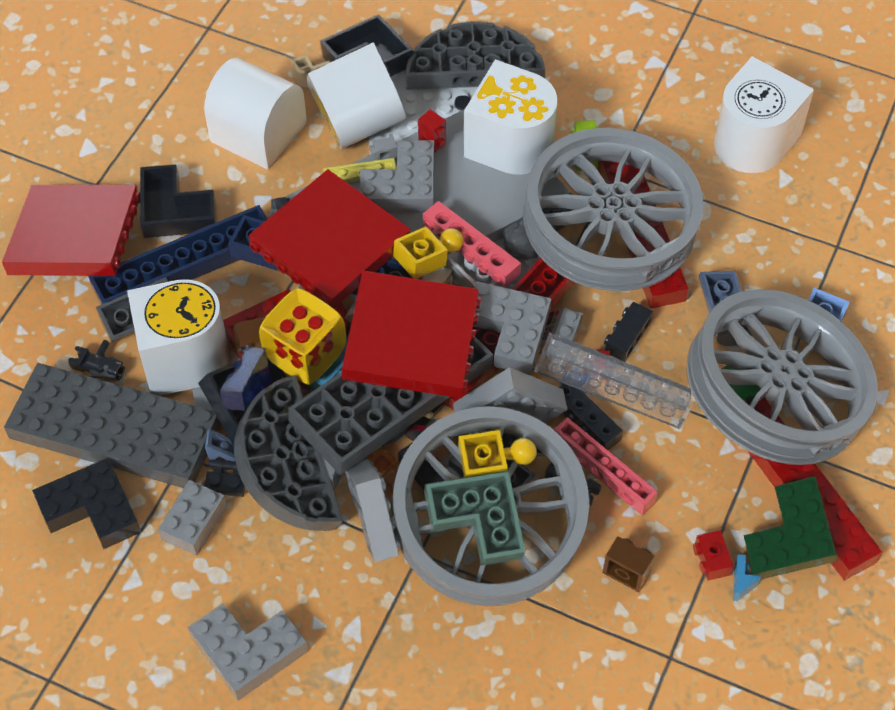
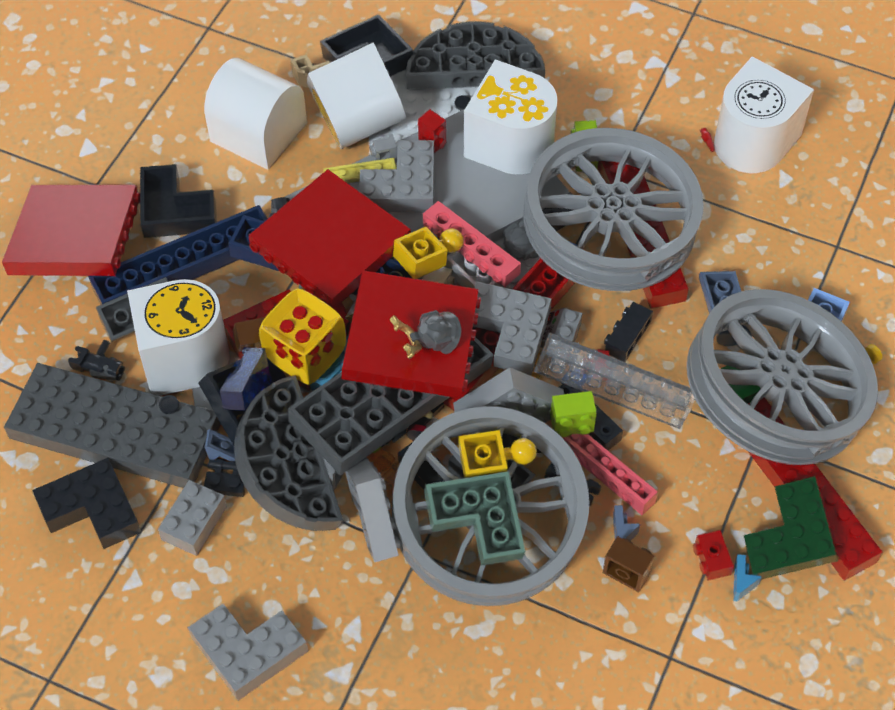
(168, 404): none -> black piece
(434, 331): none -> dark grey helmet
(573, 413): none -> lime brick
(621, 527): none -> sand blue slope
(706, 136): none -> red piece
(874, 353): none -> yellow tile

